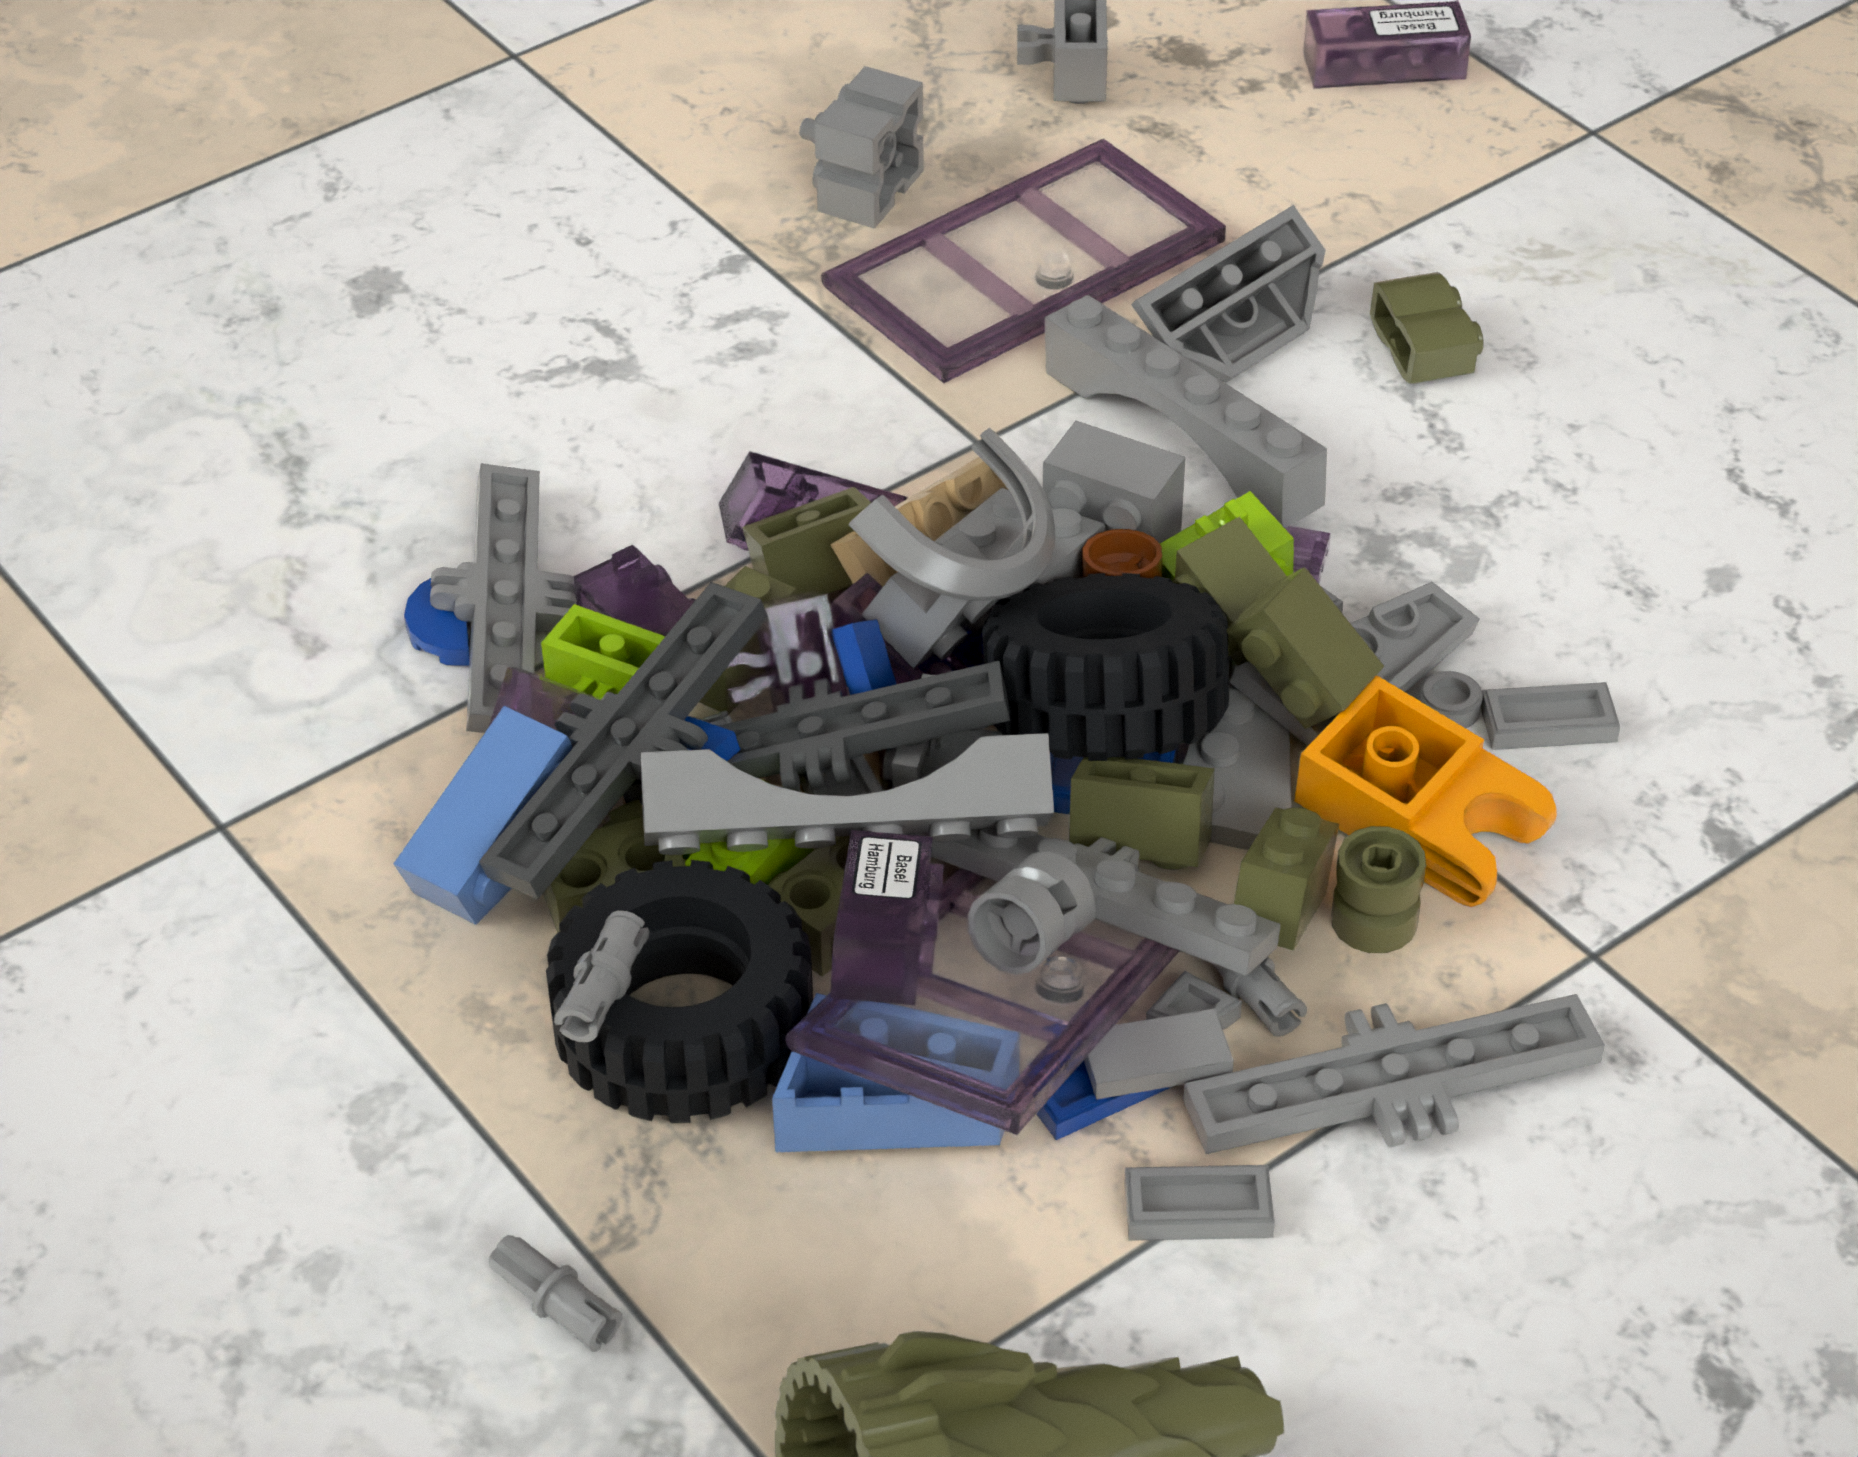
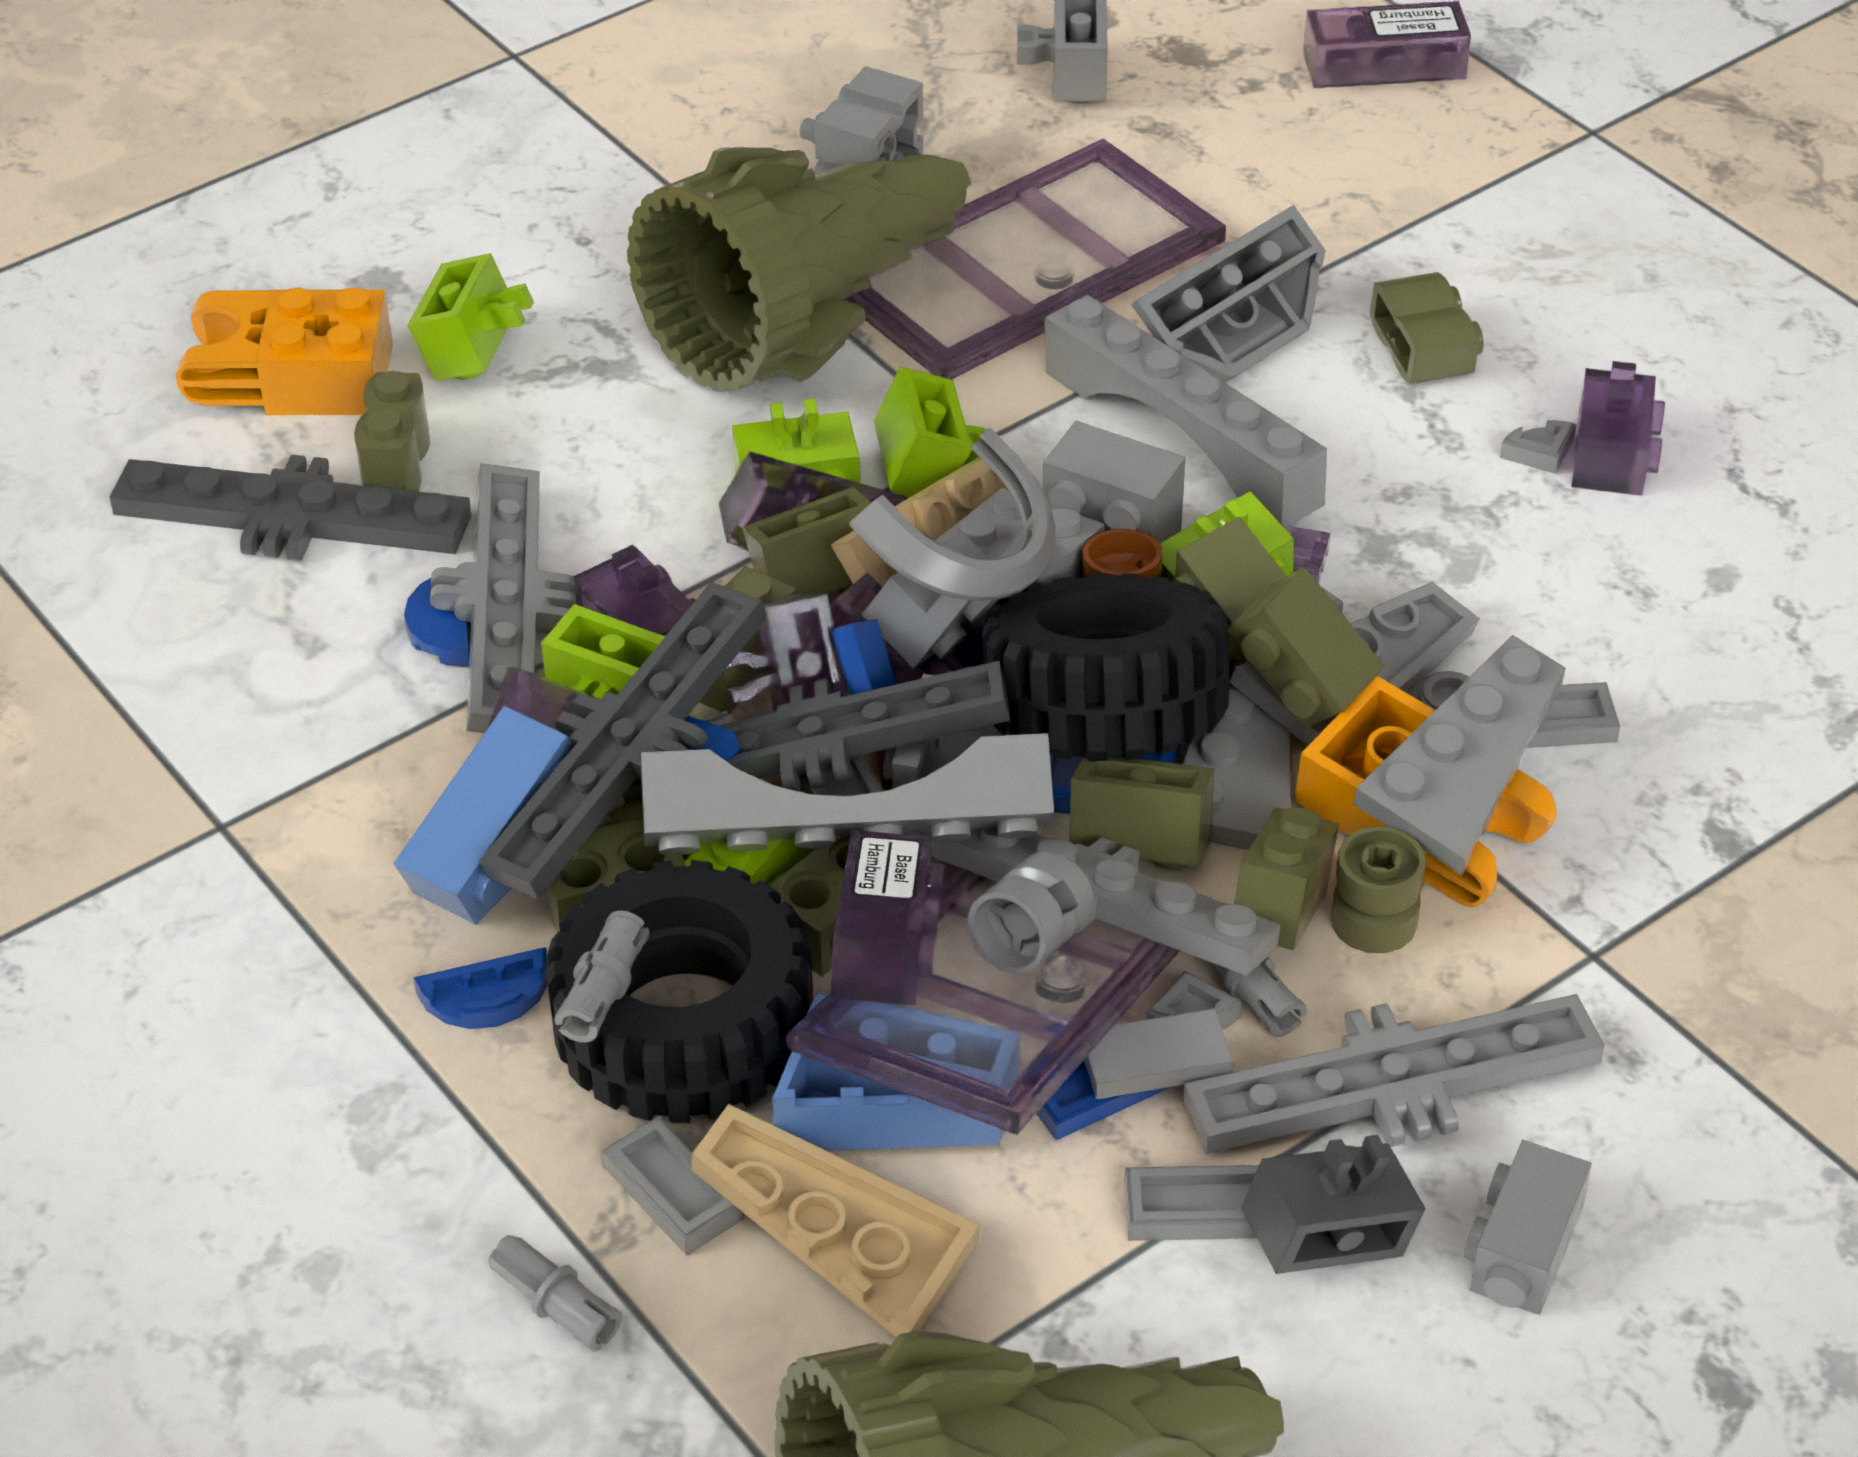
(287, 349): none -> light orange brick
(291, 507): none -> dark grey hinge
(392, 431): none -> olive brick
(466, 317): none -> lime brick
(485, 991): none -> blue tile
(658, 1175): none -> light grey tile
(757, 253): none -> olive cone
(809, 441): none -> lime brick
(847, 1224): none -> tan wing
(922, 431): none -> lime brick
(1332, 1206): none -> dark grey brick
(1463, 756): none -> light grey wing
(1529, 1226): none -> light grey brick
(1540, 447): none -> light grey tile
(1616, 430): none -> clear purple brick

